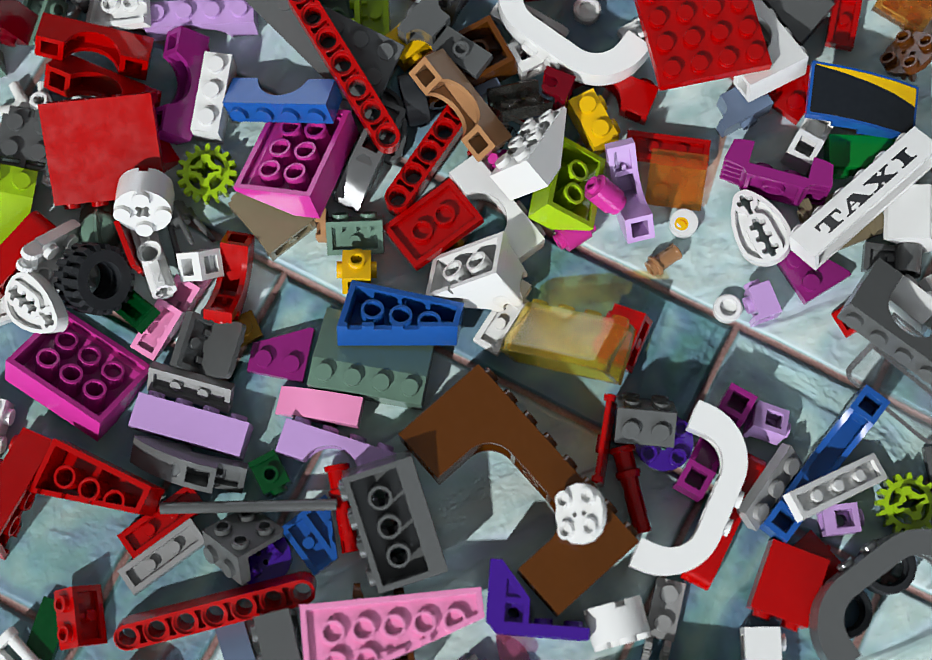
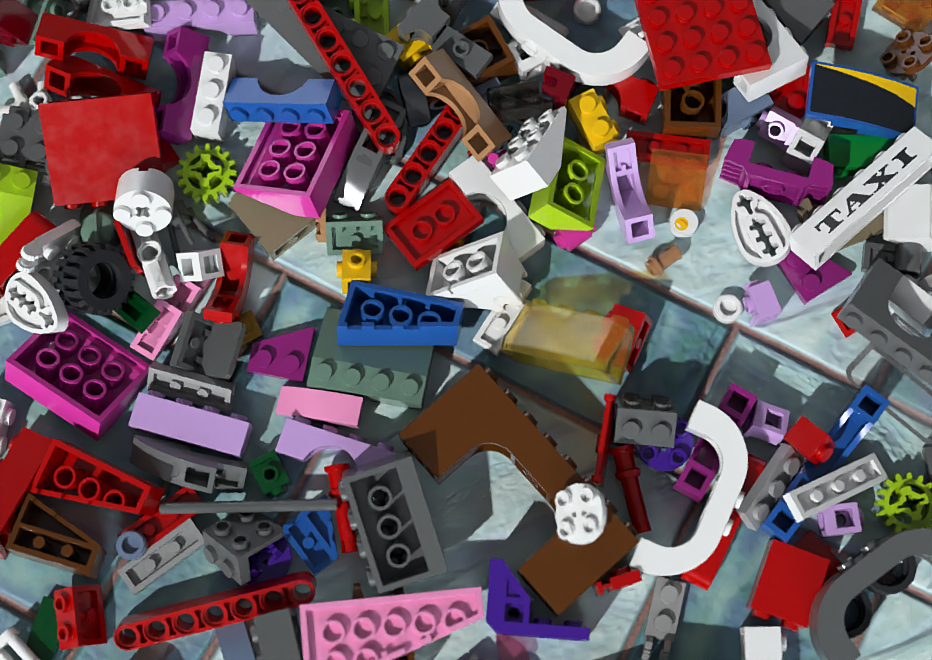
(53, 541): none -> reddish brown wedge
(131, 545): none -> sand blue tile
(605, 194): dark pink brick -> none
(617, 623): white brick -> none
(619, 579): none -> red plate
(692, 110): none -> reddish brown brick
(788, 124): none -> lavender brick
(810, 441): none -> red brick

